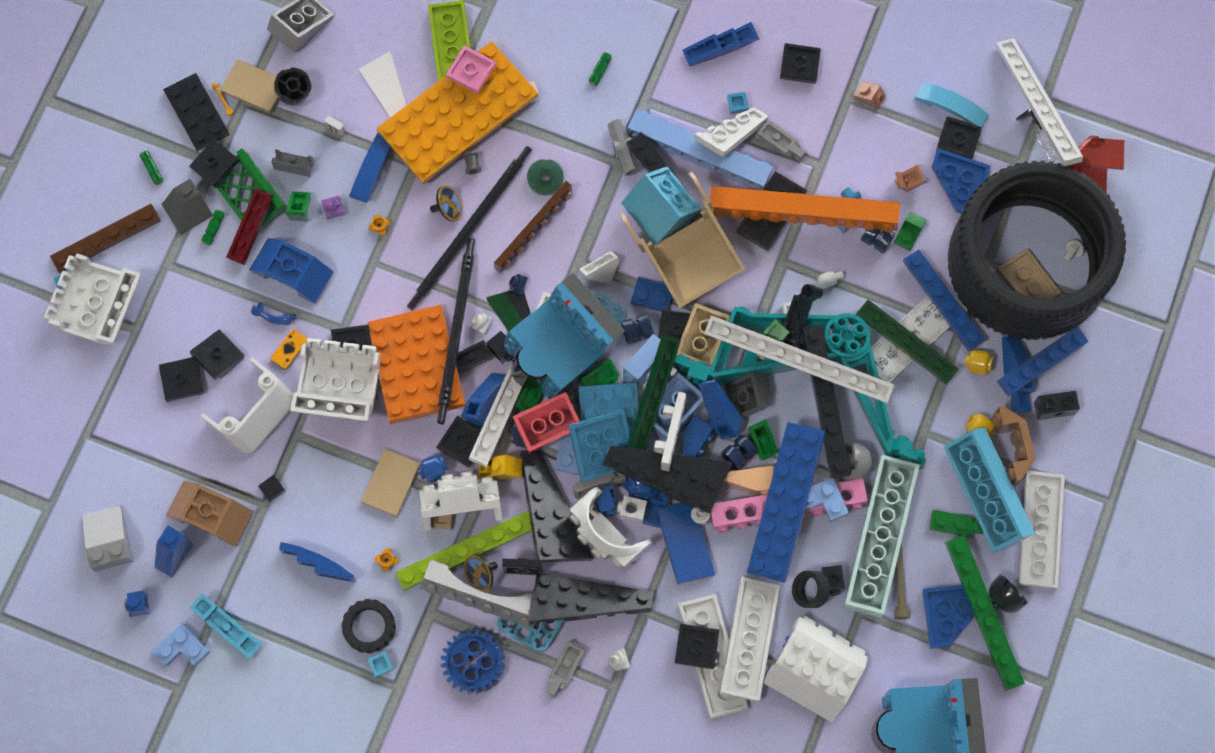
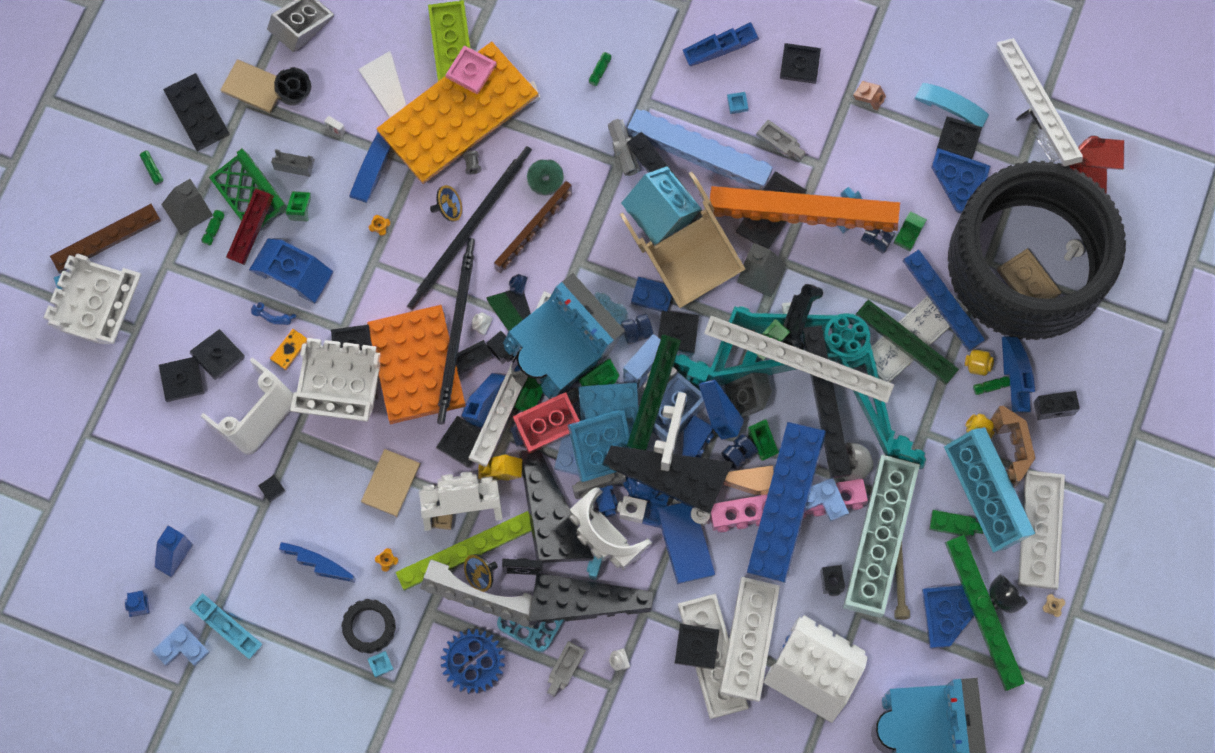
(106, 539): slope -> none
(210, 512): medium nougat slope -> none
(214, 163): black plate -> none
(229, 111): light orange hinge -> none
(333, 207): medium lavender tile -> none
(432, 468): blue head -> none
(593, 568): none -> medium azure plate
(601, 268): white slope -> none
(694, 341): tan slope -> none
(731, 132): white wing -> none
(762, 270): none -> dark grey slope
(798, 589): black tyre -> none
(829, 279): white cylinder -> none
(910, 178): nougat bracket -> none
(991, 385): none -> green axle
(1042, 361): blue plate -> none
(1048, 608): none -> tan plate

